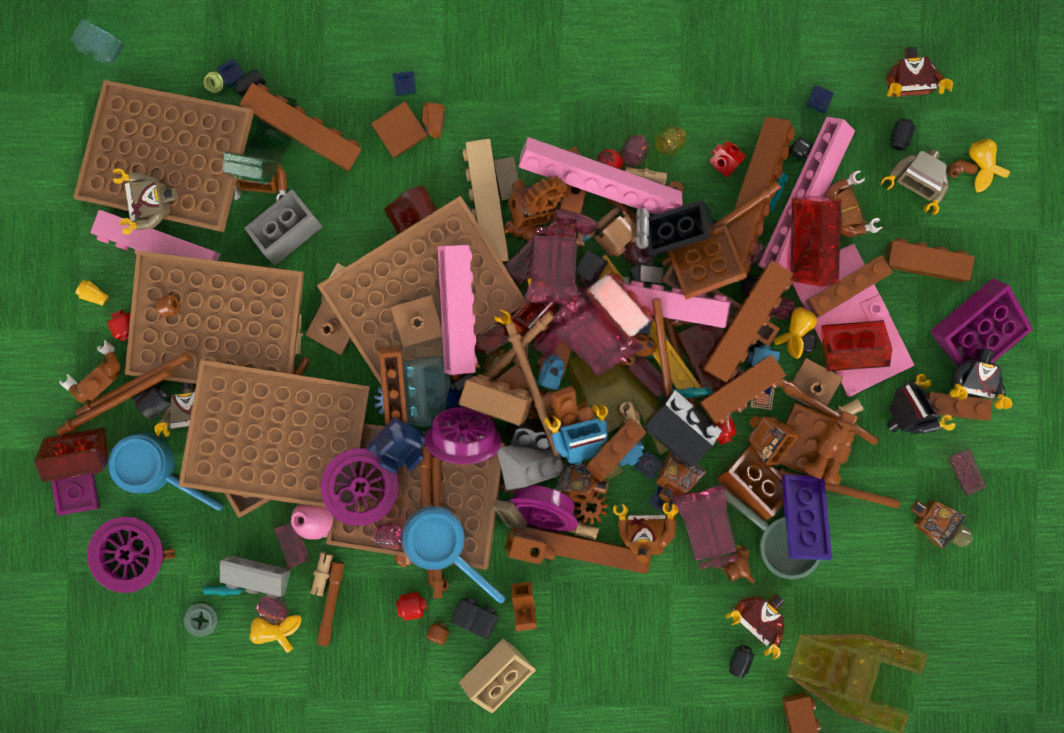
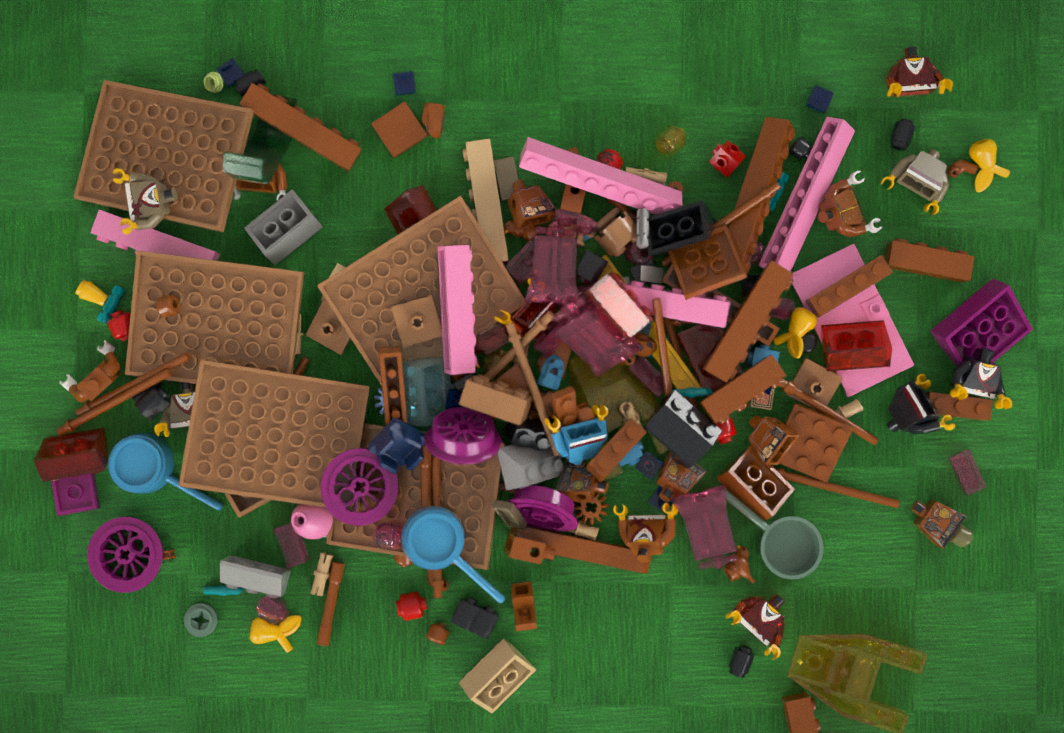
(97, 42): clear light blue brick -> none
(111, 304): none -> teal axle
(545, 195): dark orange gear -> none
(634, 150): head -> none
(806, 517): dark purple plate -> none
(815, 240): clear red brick -> none
(836, 446): dark orange piece -> none

